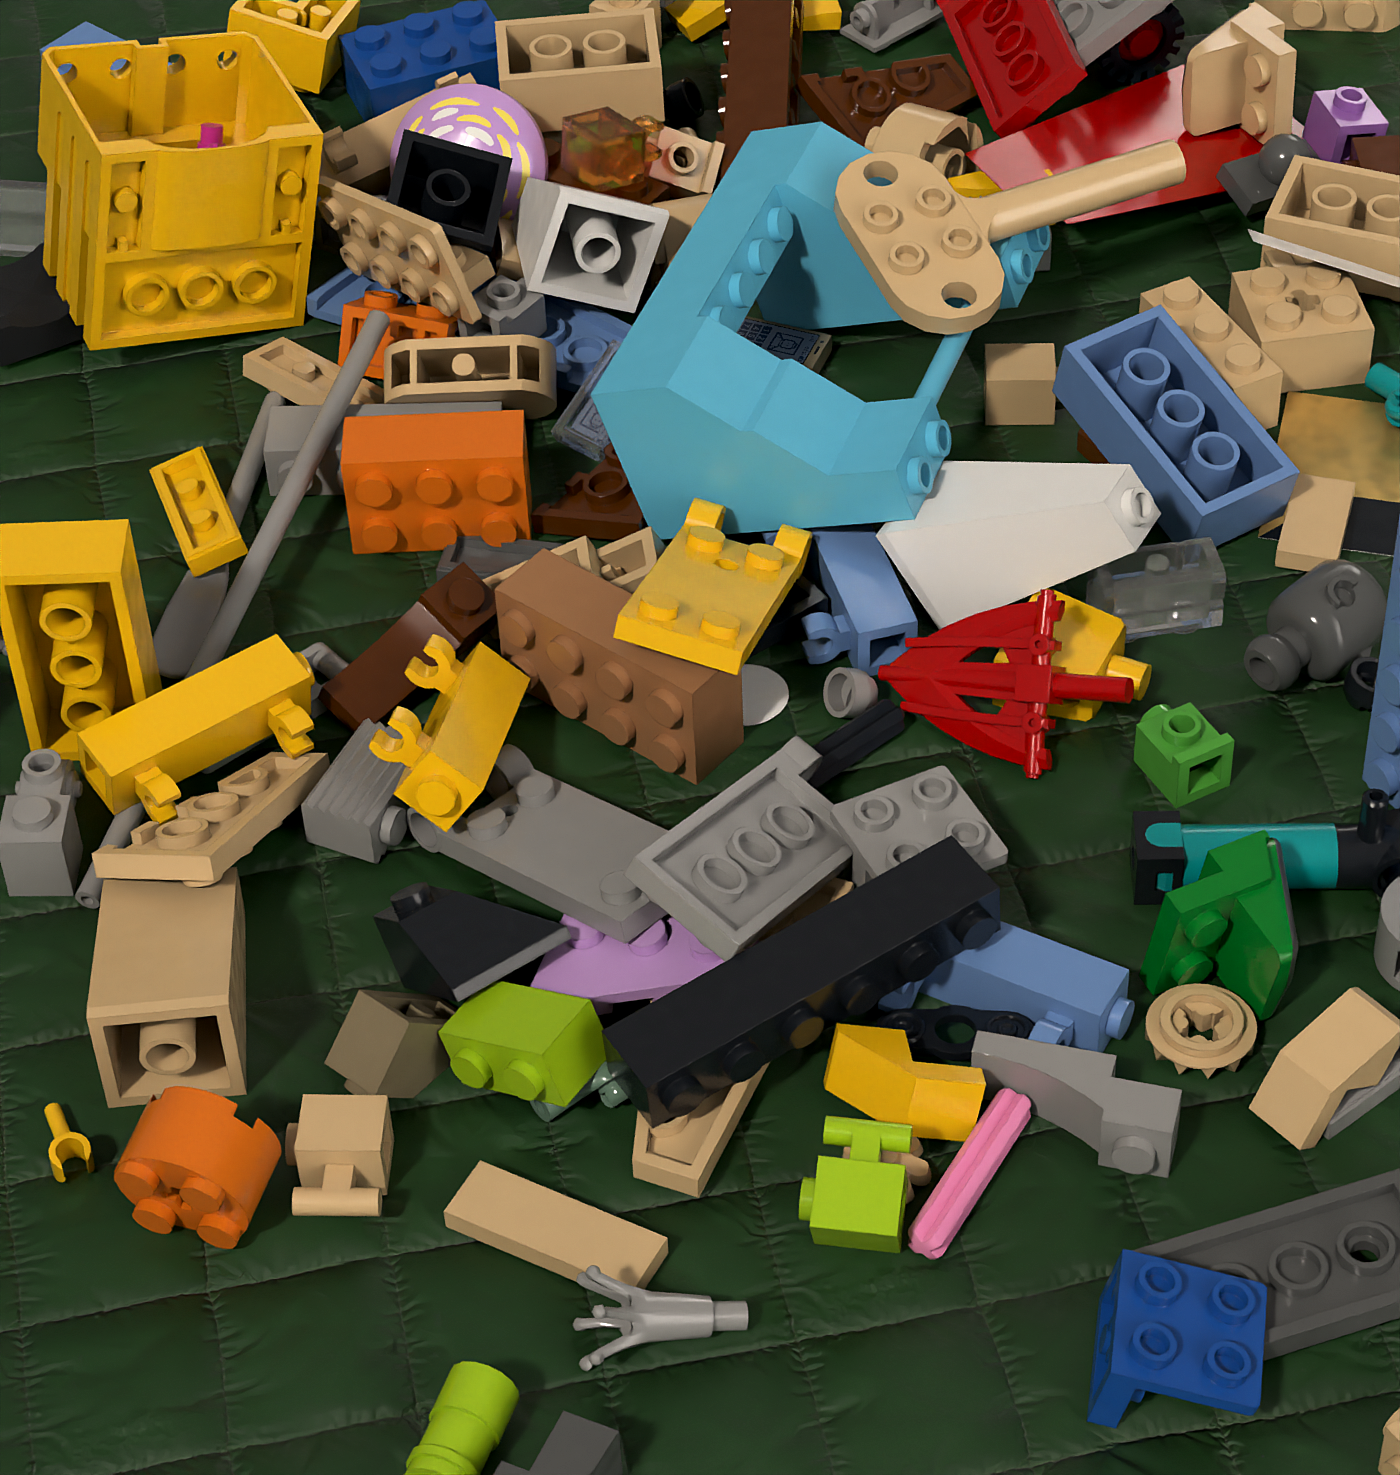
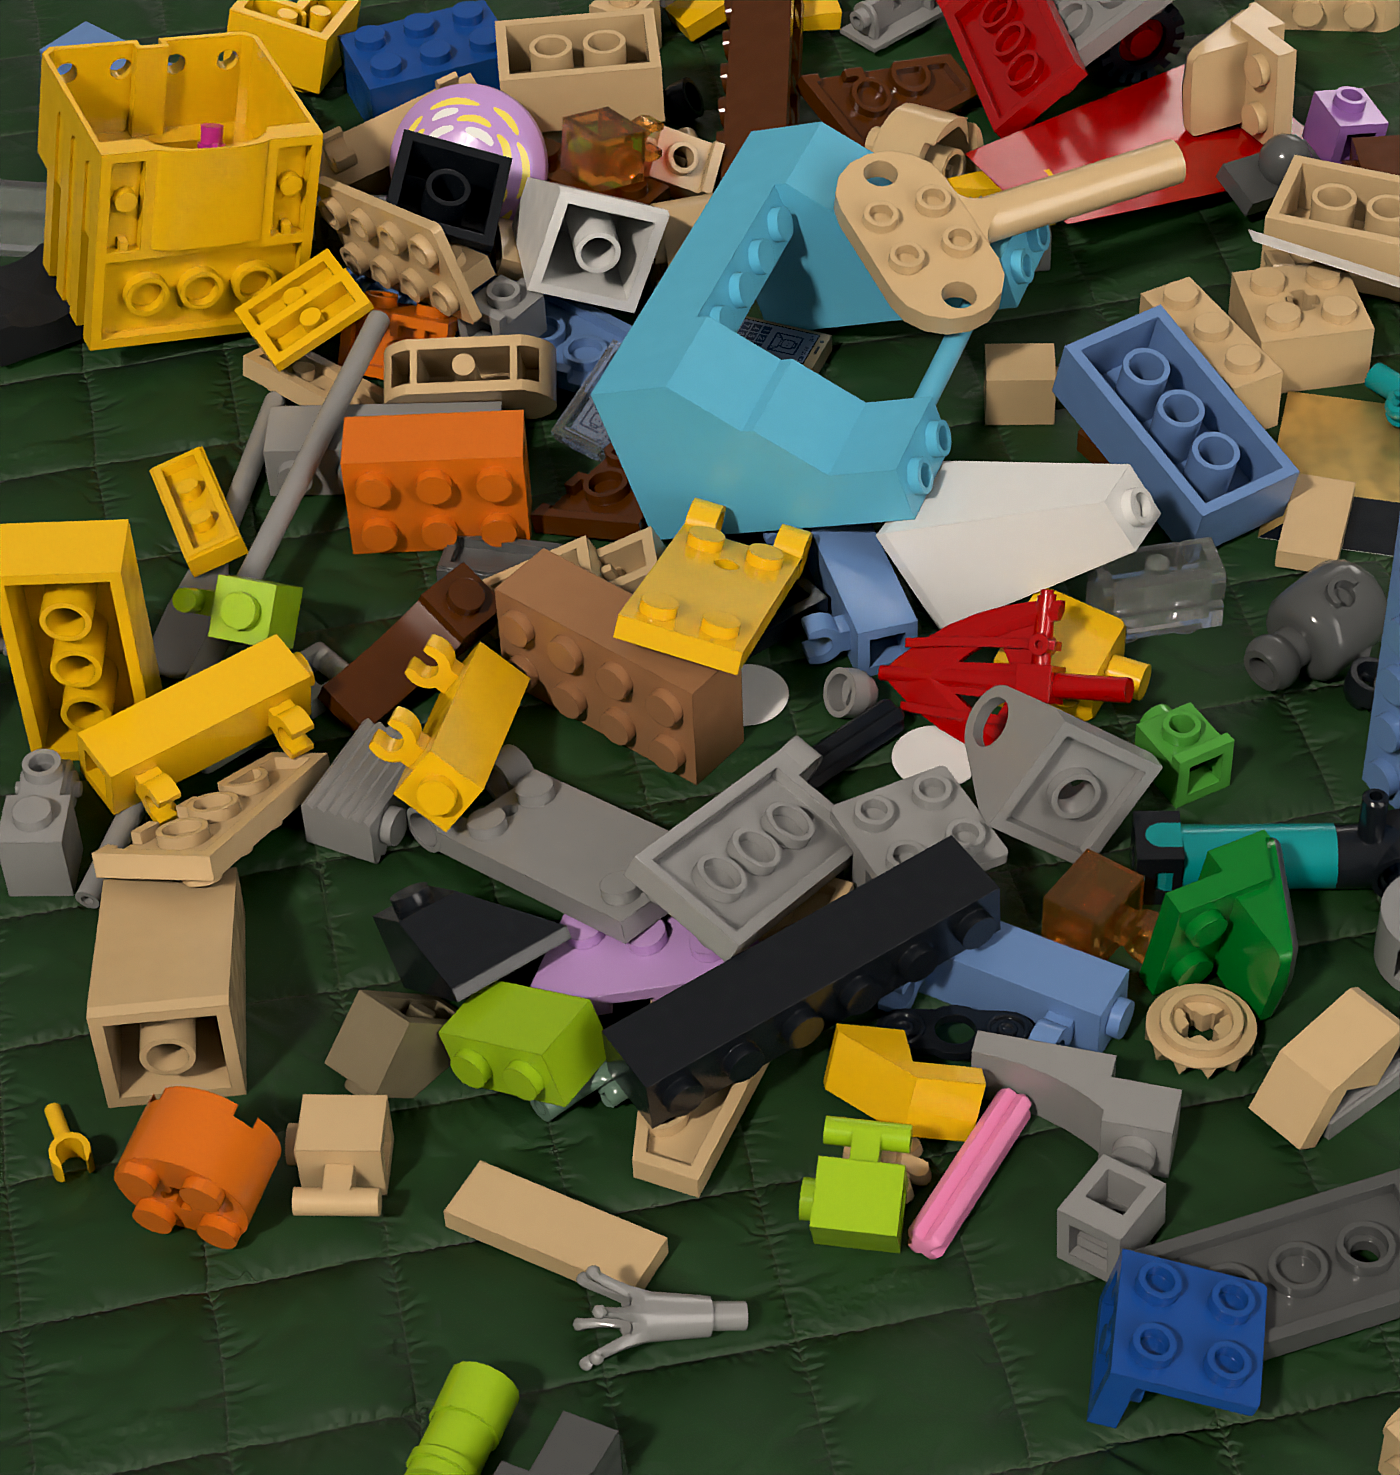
(245, 608): none -> lime brick
(303, 309): none -> yellow slope
(927, 749): none -> white sticker
(1029, 771): none -> light grey hose
(1099, 909): none -> clear orange brick
(1109, 1212): none -> light grey brick

